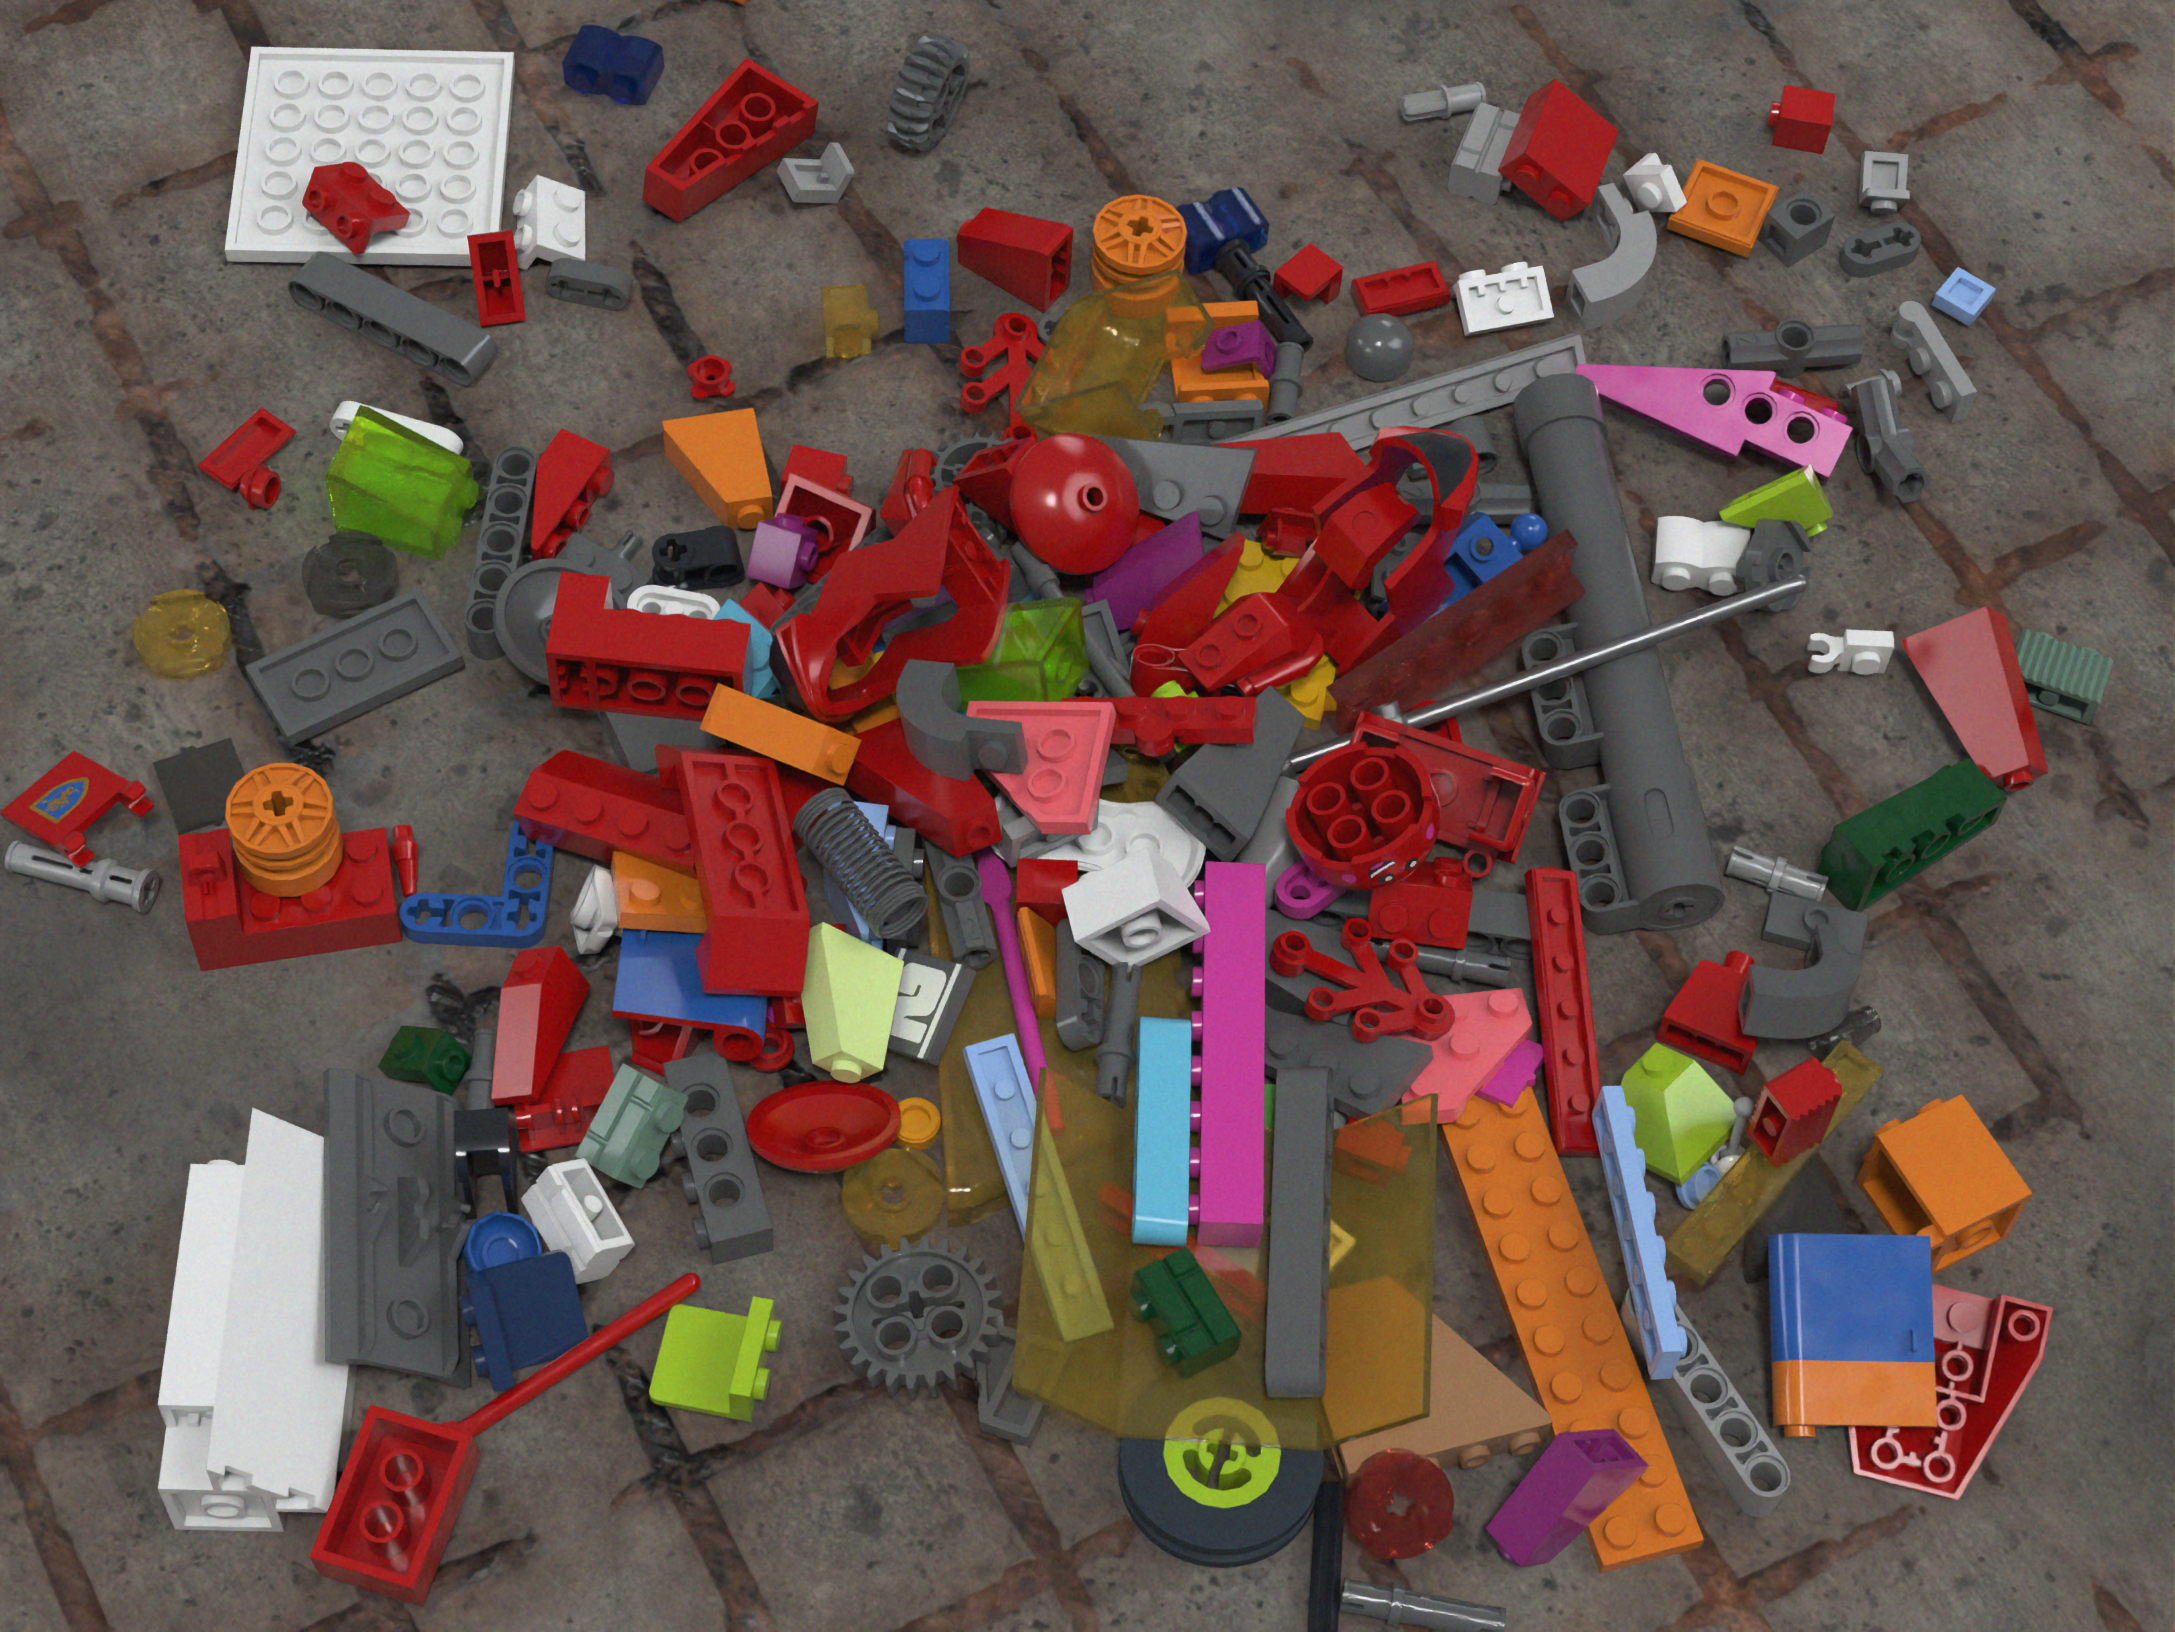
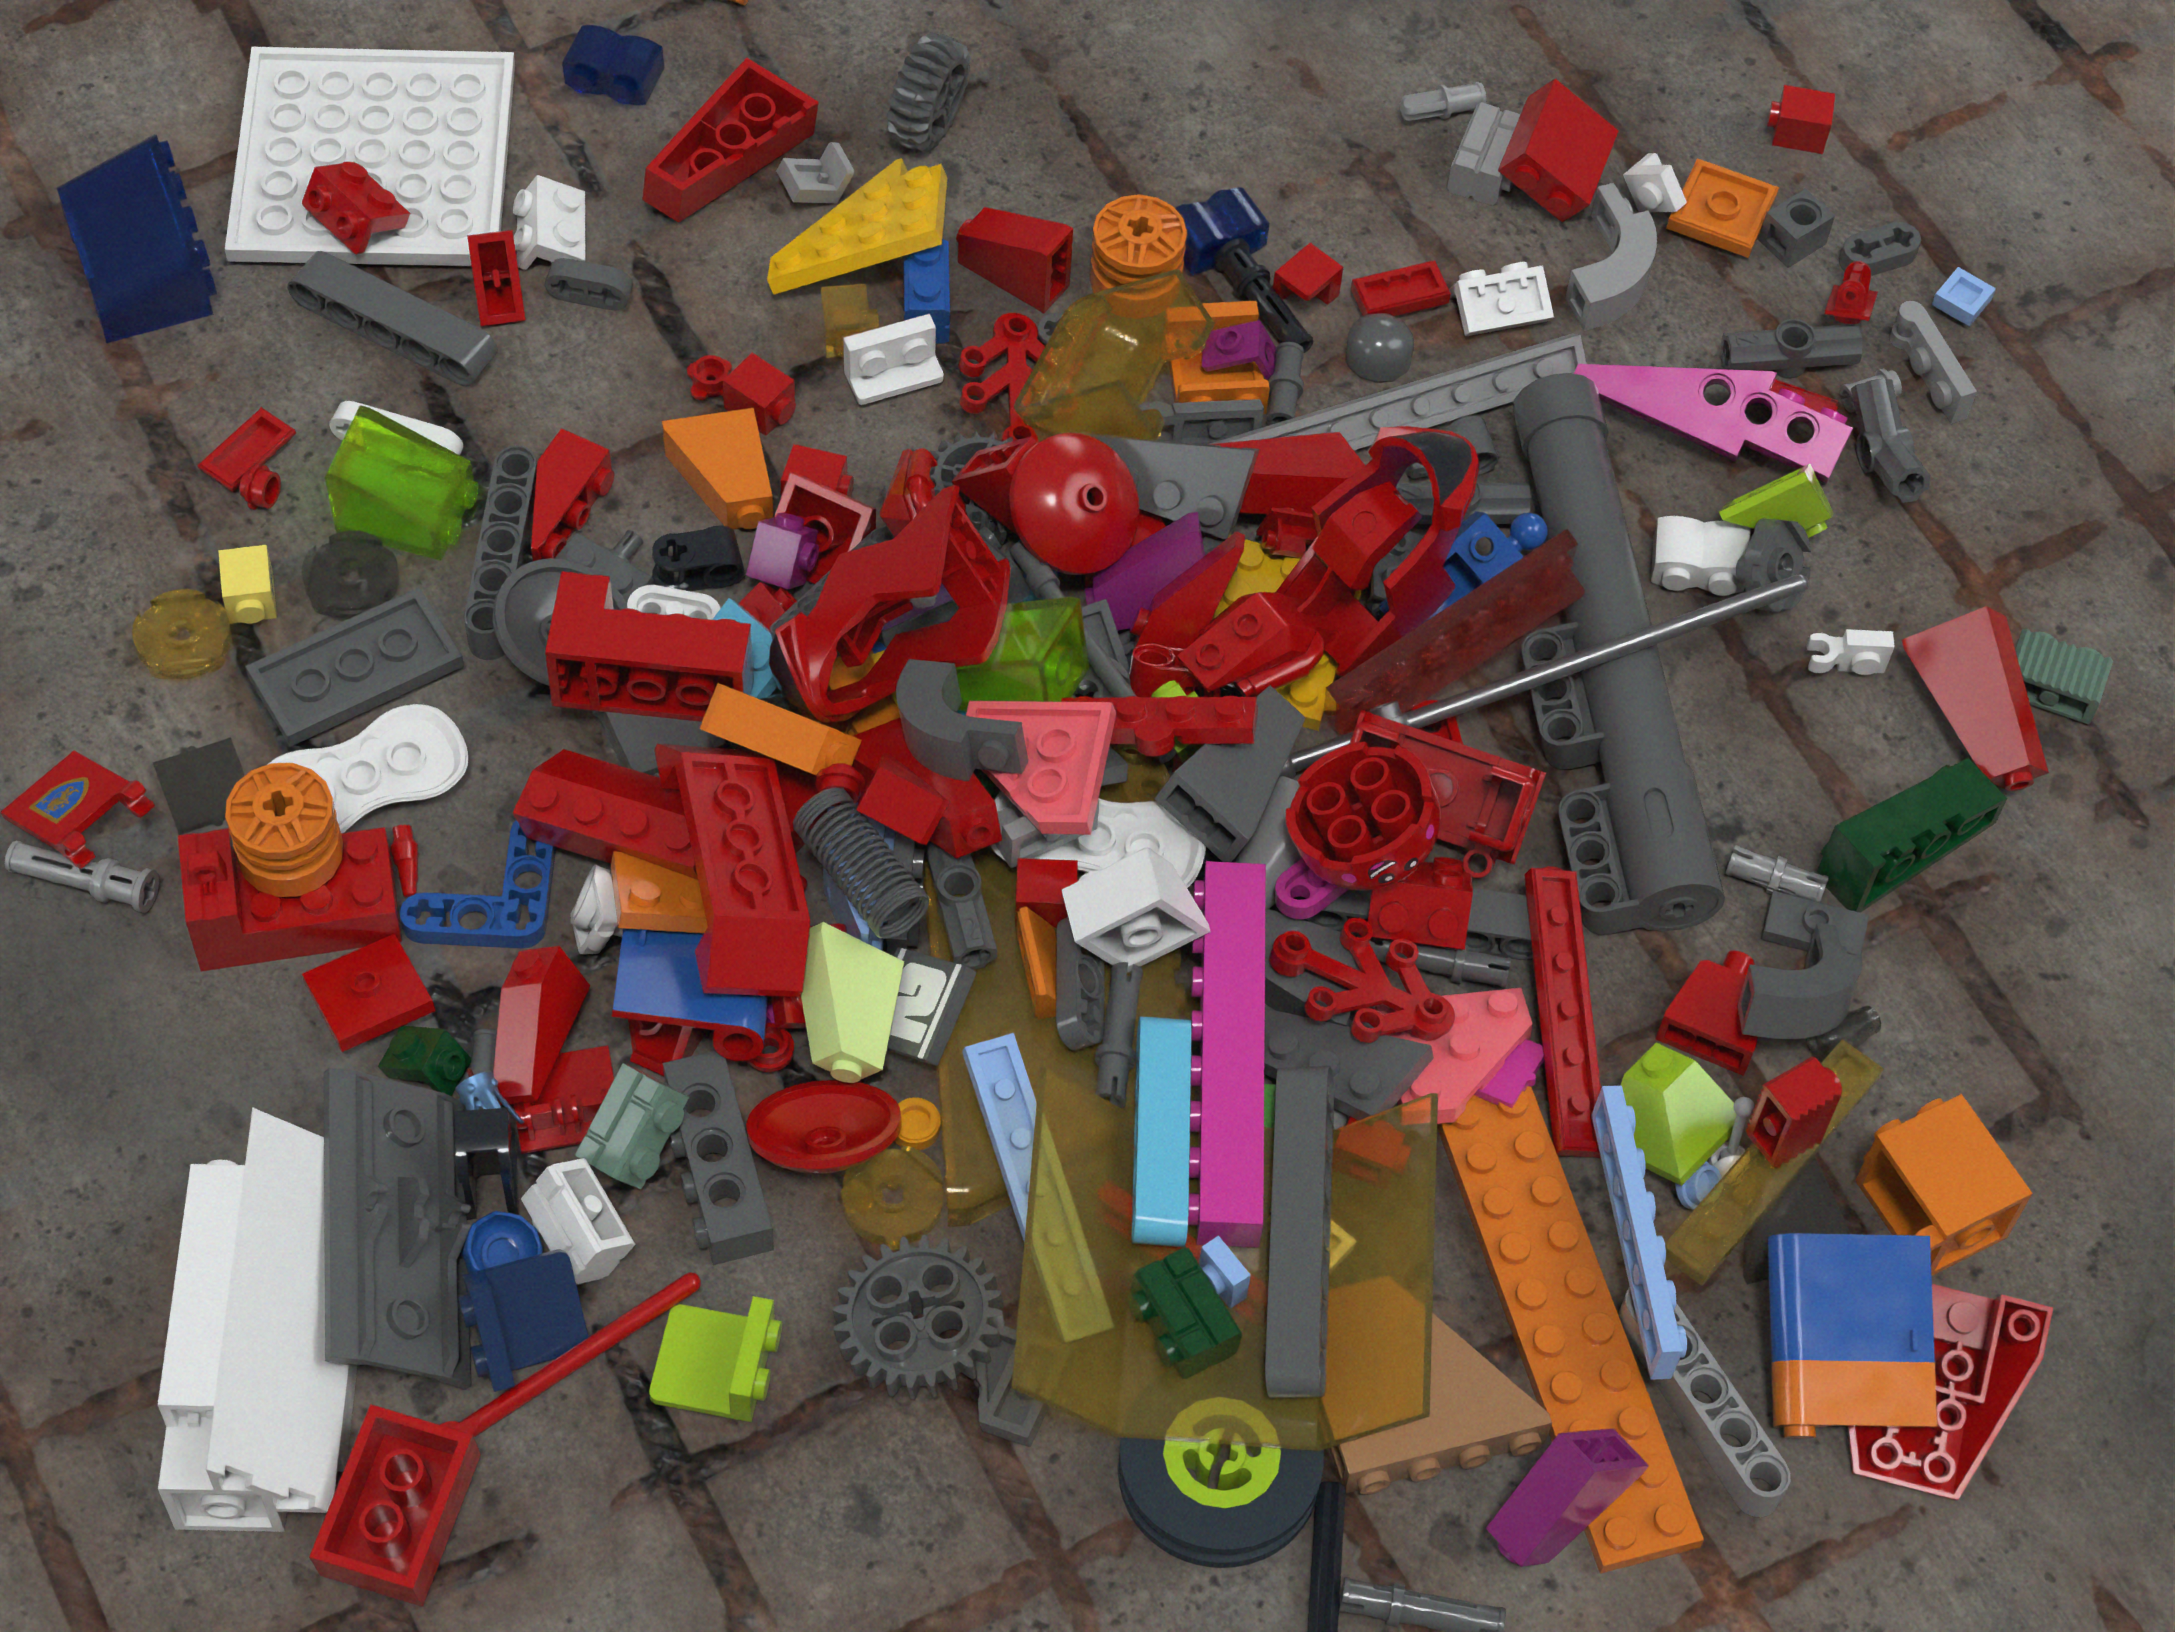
(138, 242): none -> clear blue windscreen
(247, 584): none -> light yellow brick
(368, 992): none -> red plate
(397, 759): none -> white plate
(482, 1091): none -> flat silver piece
(760, 387): none -> red brick
(841, 776): none -> red plate
(879, 222): none -> yellow wing
(892, 359): none -> white bracket
(902, 800): none -> red slope
(997, 892): dark pink piece -> none
(1224, 1272): none -> light blue plate
(1426, 1518): clear red plate -> none
(1852, 299): none -> red hinge
(1883, 182): light grey bracket -> none

